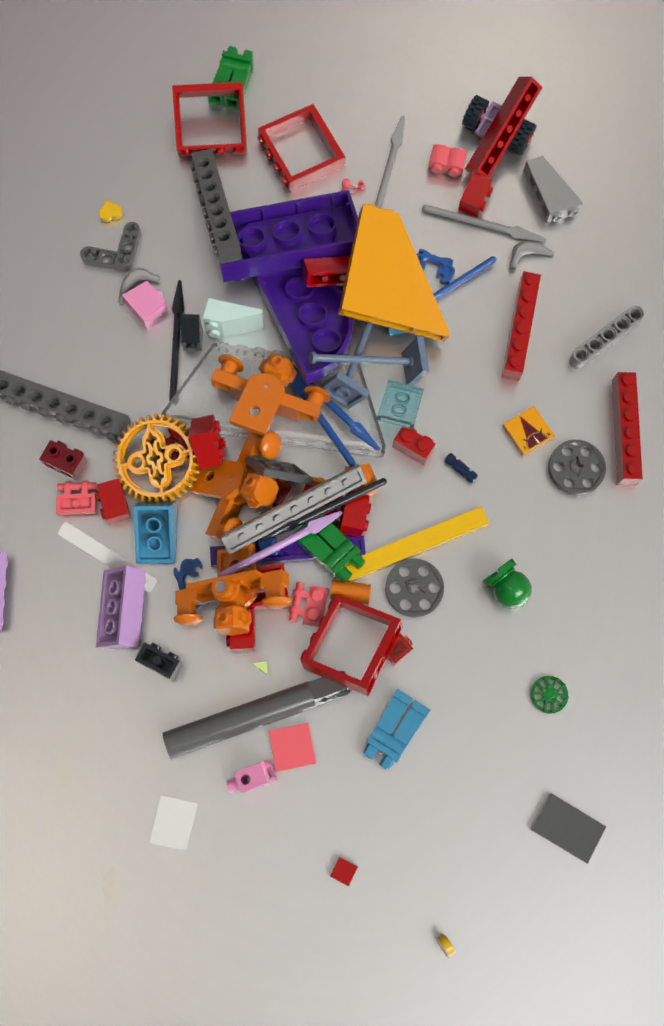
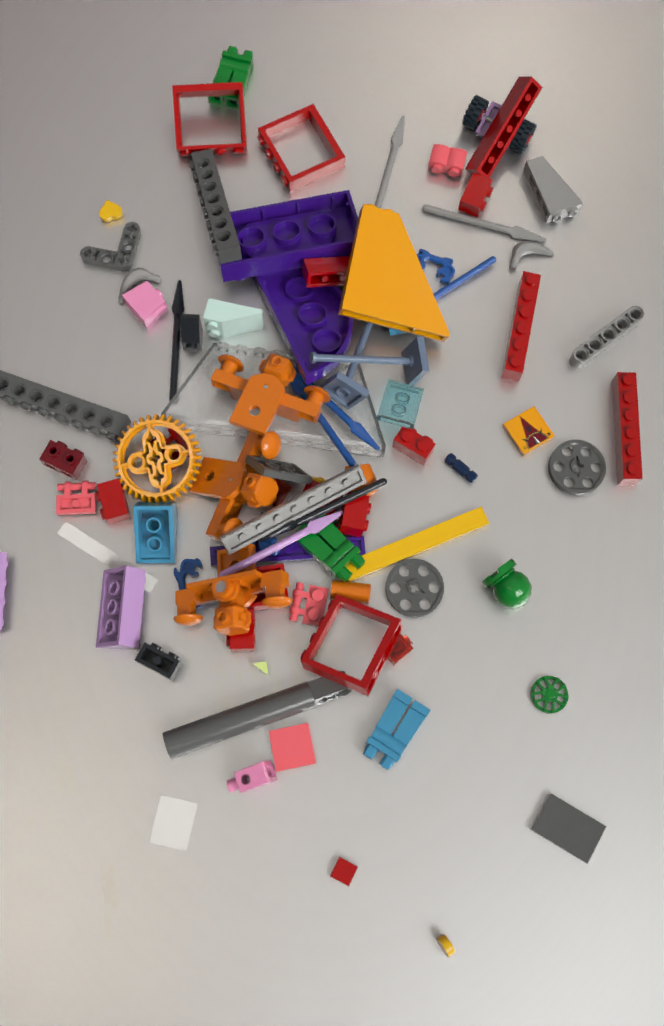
(207, 441): red brick -> none
(346, 183): coral piece -> none

